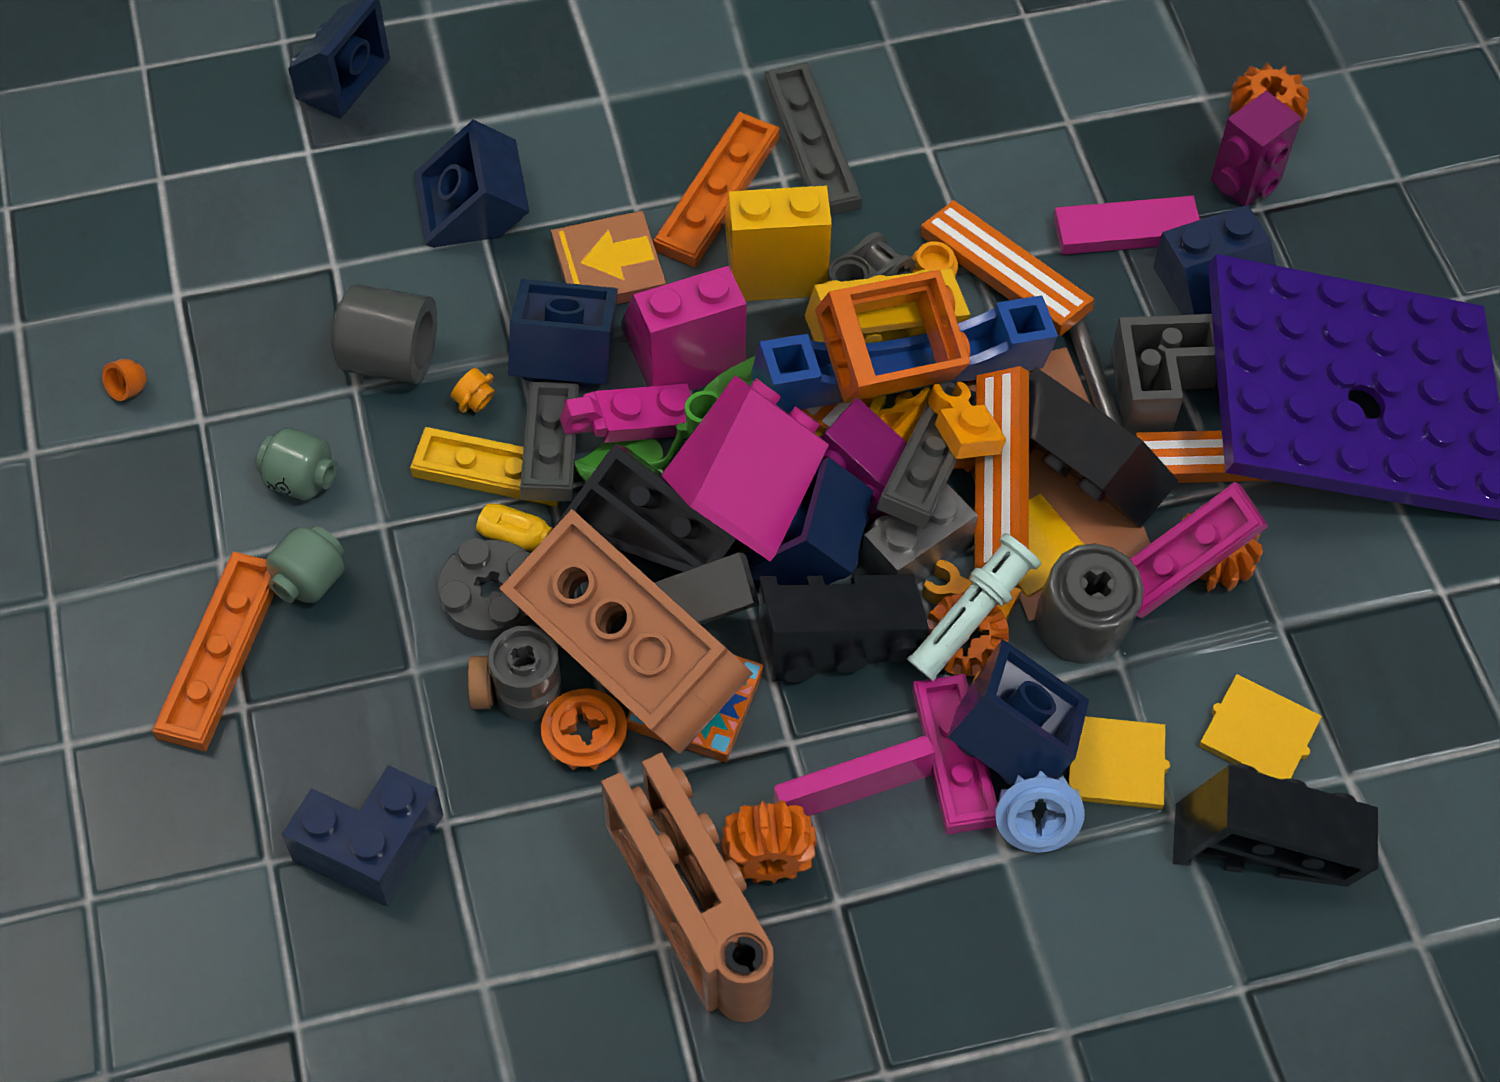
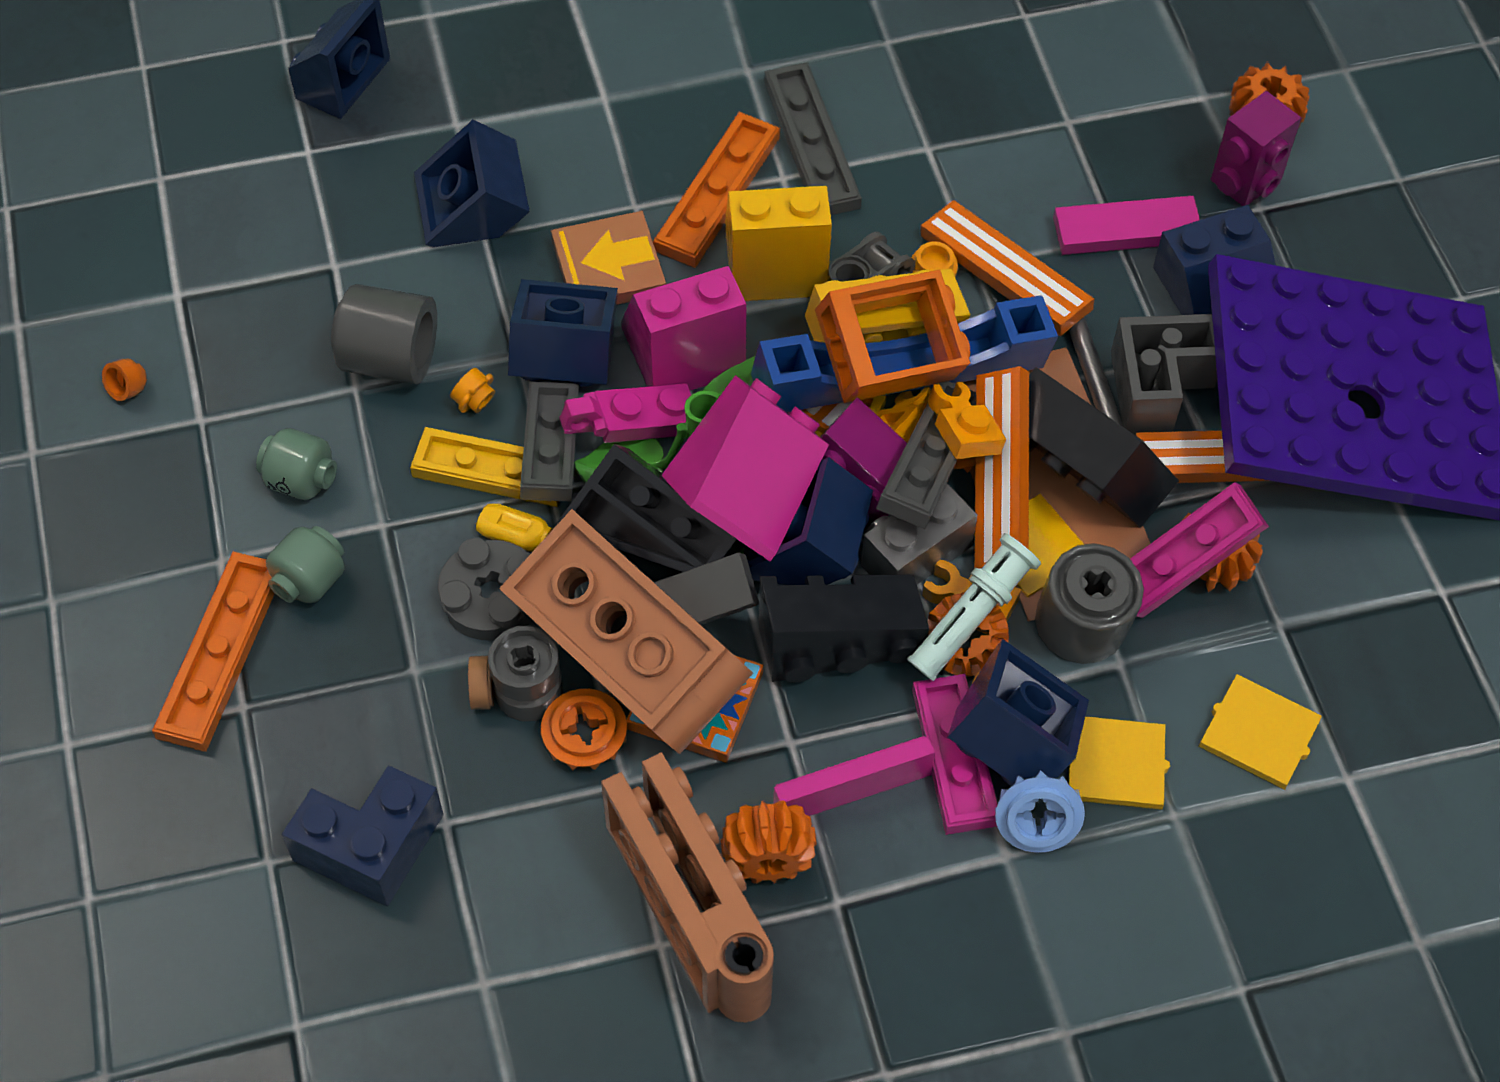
(1279, 825): black wedge -> none

